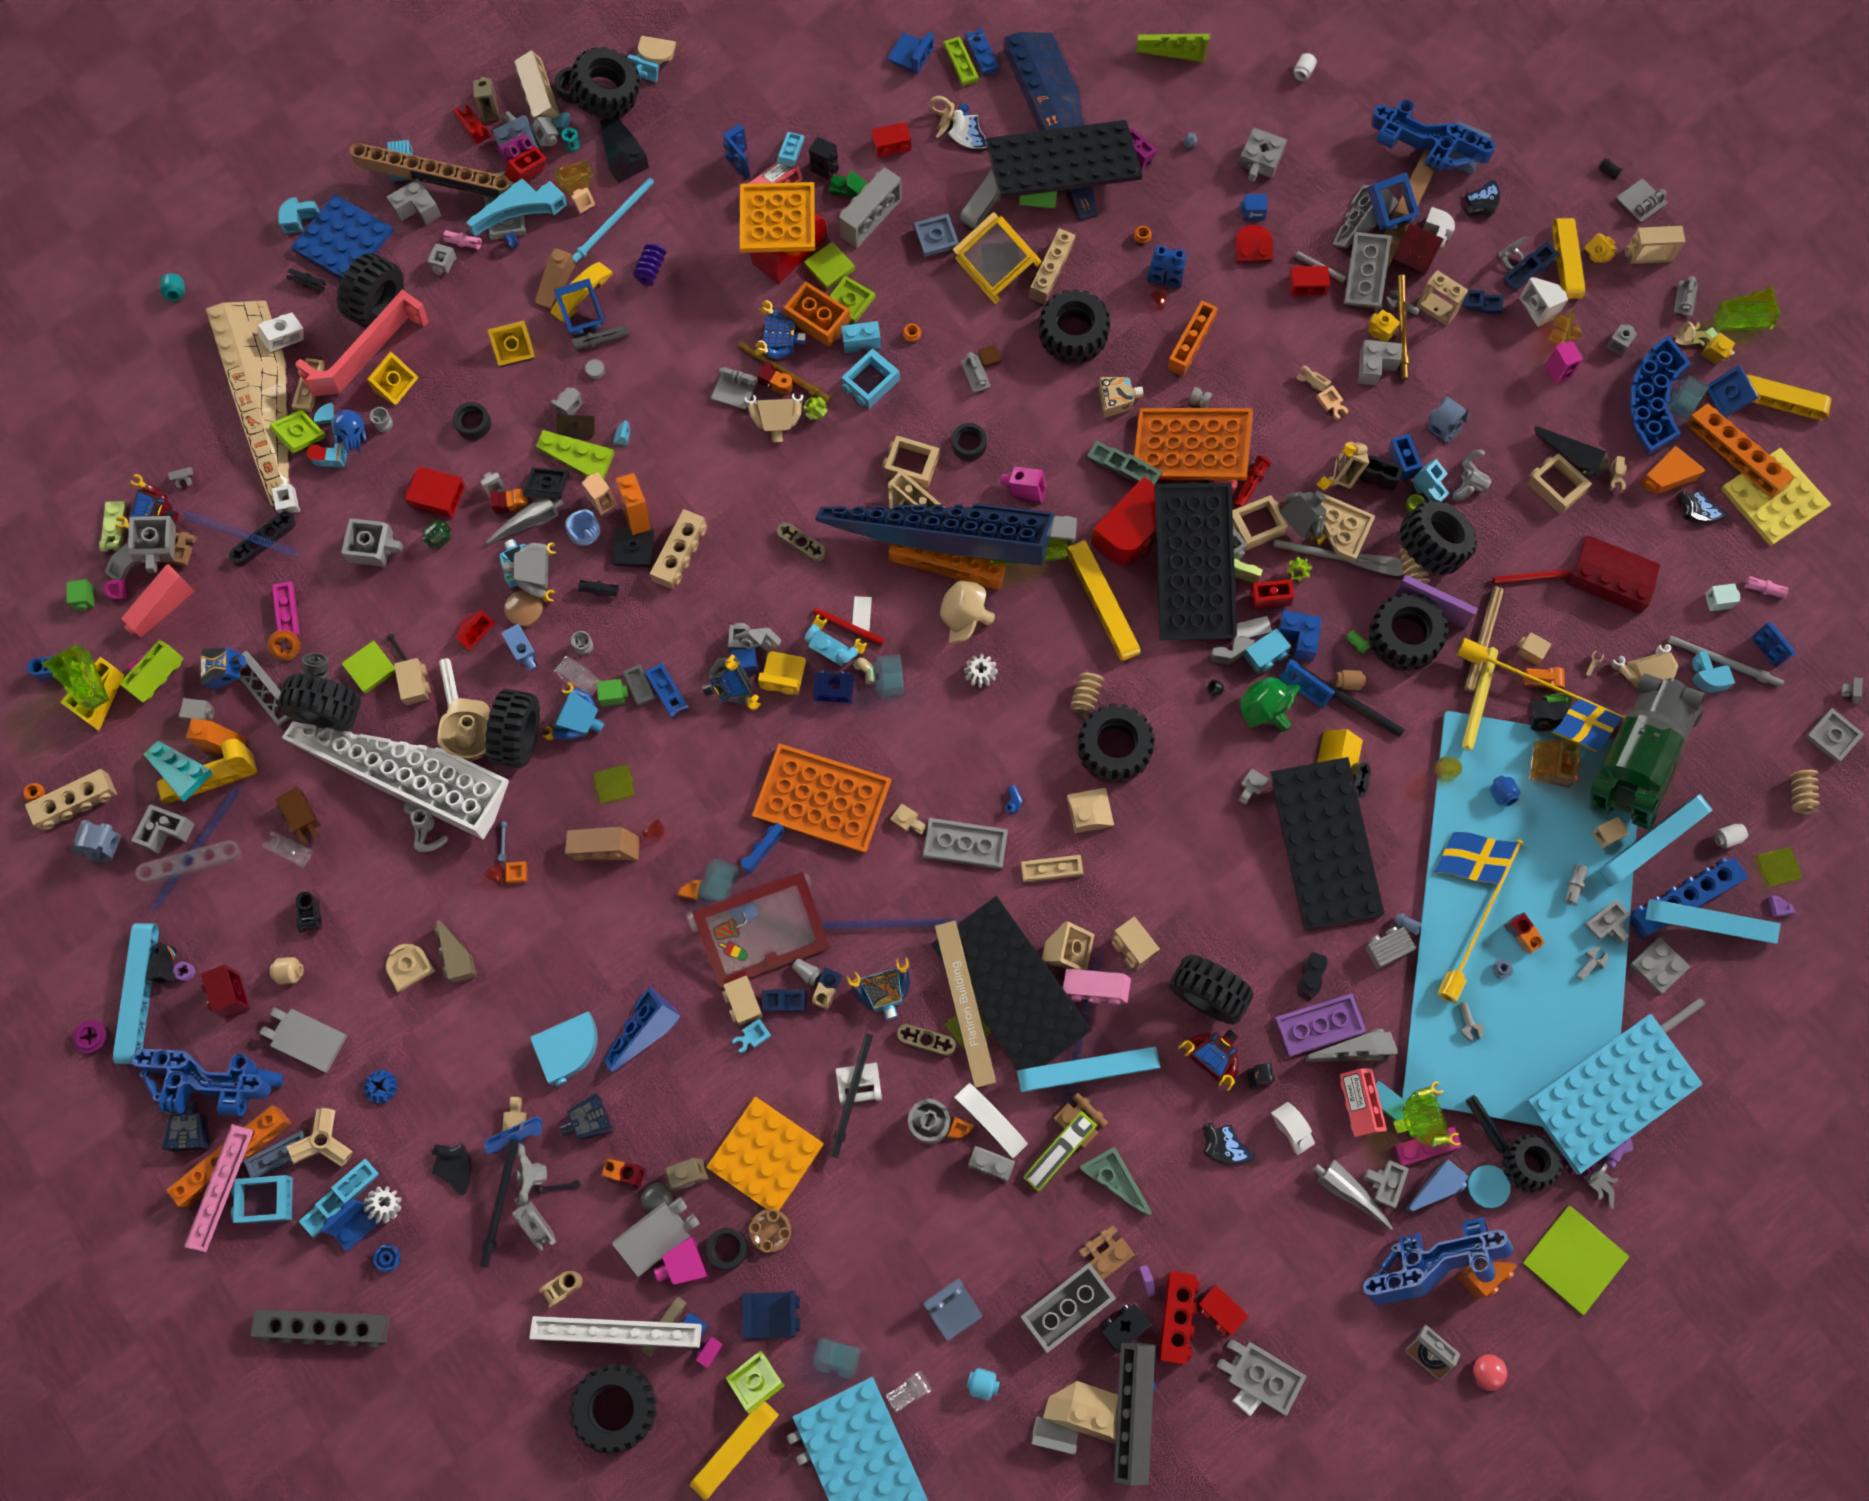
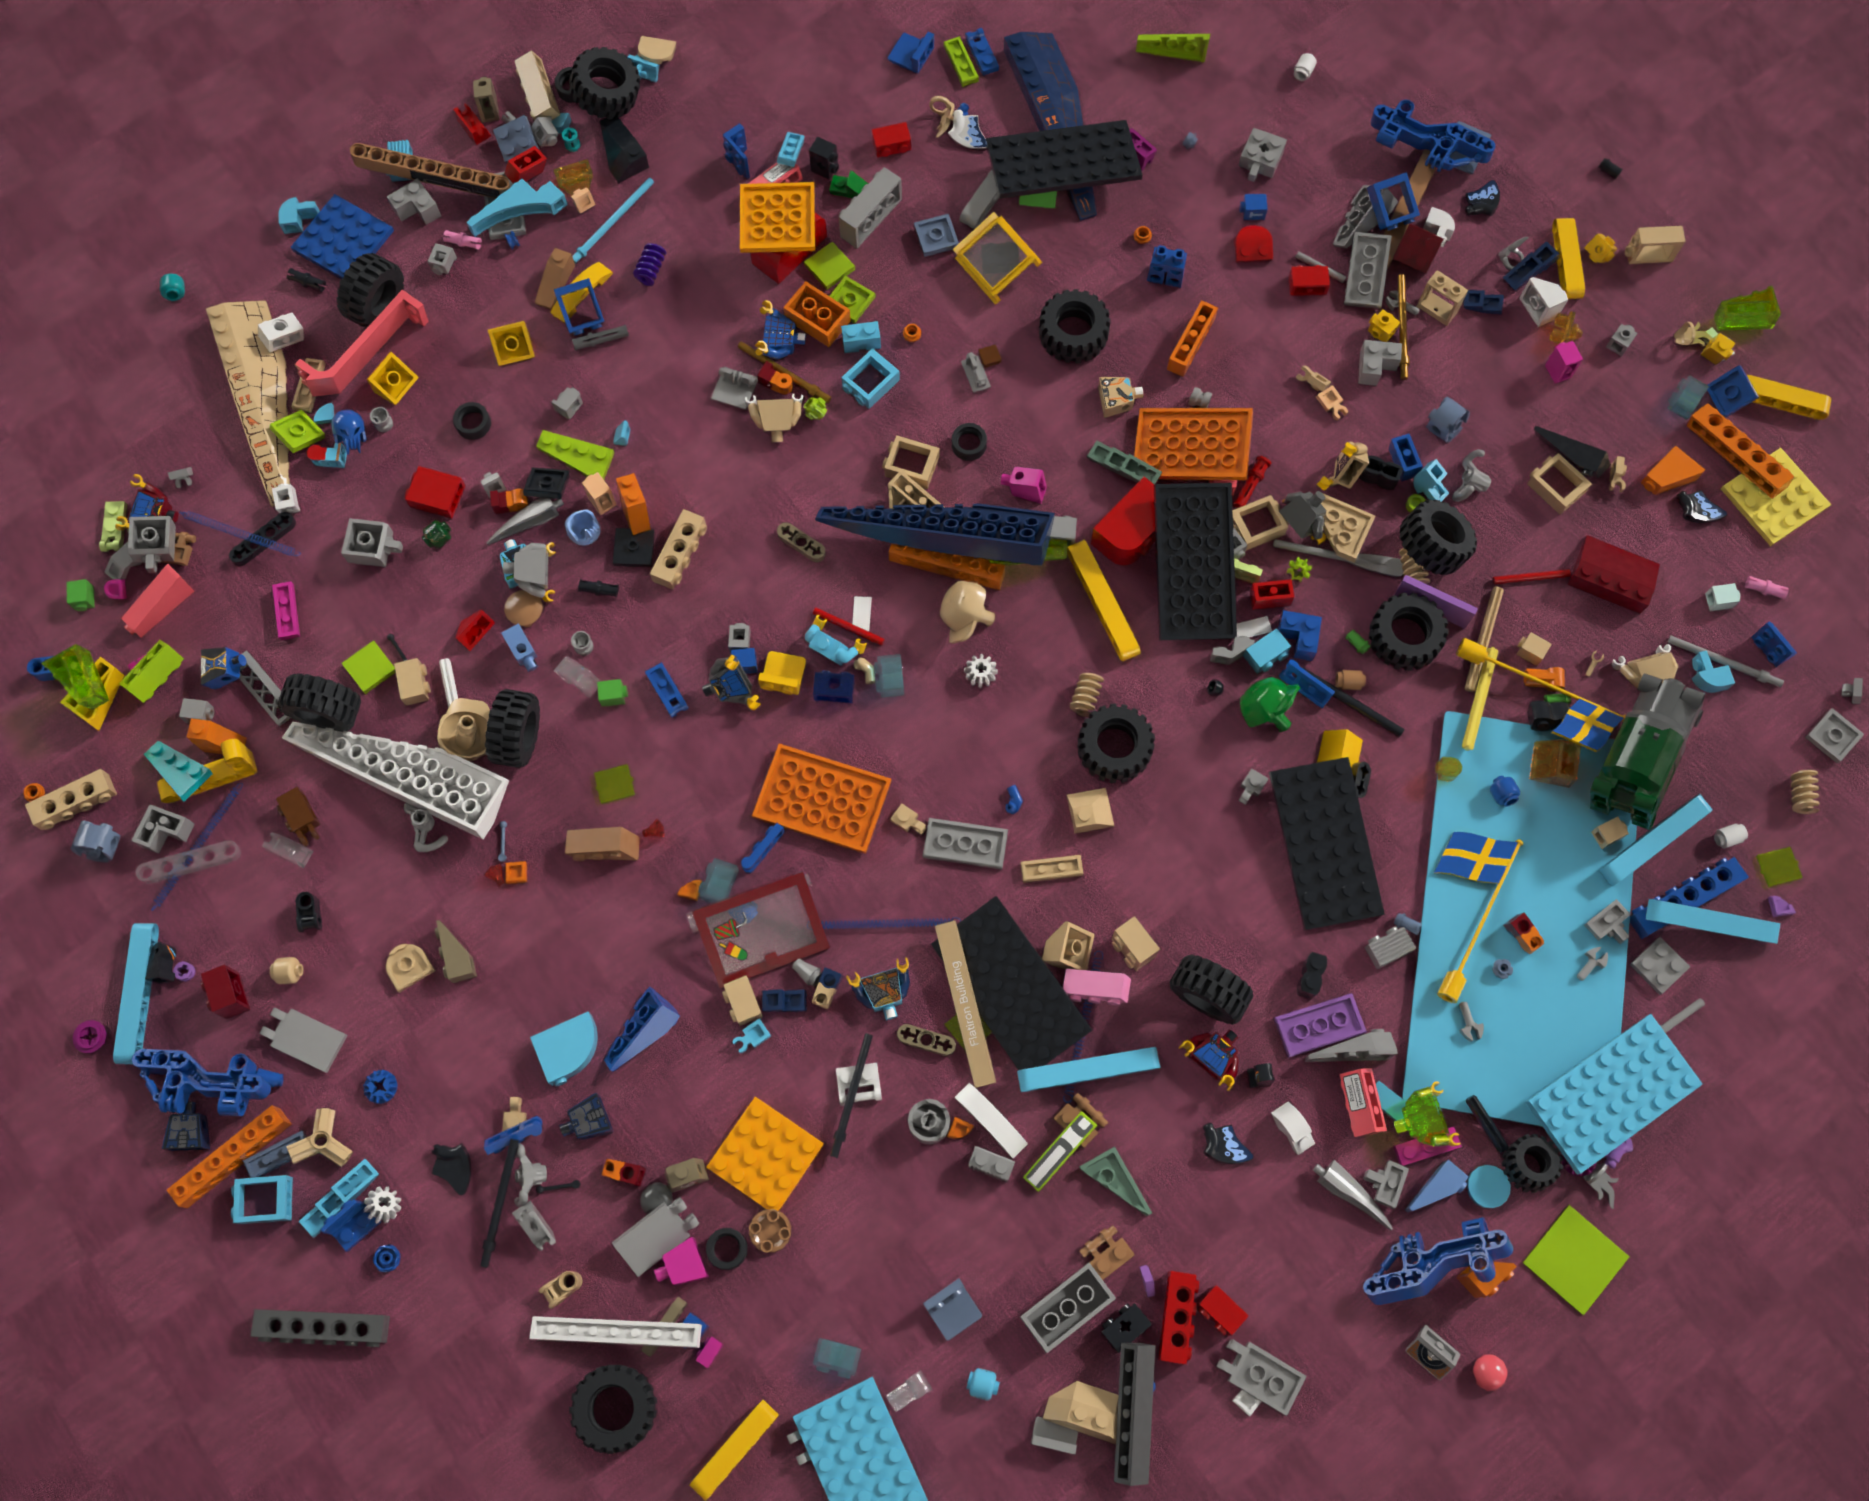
(218, 1188): bright pink tile -> none
(276, 648): orange gear -> none
(315, 665): dark grey wheel -> none
(515, 146): magenta hips -> none
(575, 424): dark brown plate -> none
(575, 716): dark azure torso -> none
(595, 369): light grey tile -> none
(639, 685): flat silver tile -> none
(755, 1381): lime tile -> none
(758, 637): light grey slope -> none
(770, 1314): dark blue panel -> none
(1051, 266): tan brick -> none
(1159, 297): clear red rock -> none
(1576, 885): light grey pin -> none
(1642, 200): light grey hinge -> none
(1651, 395): blue brick -> none
(1686, 296): light grey hinge -> none

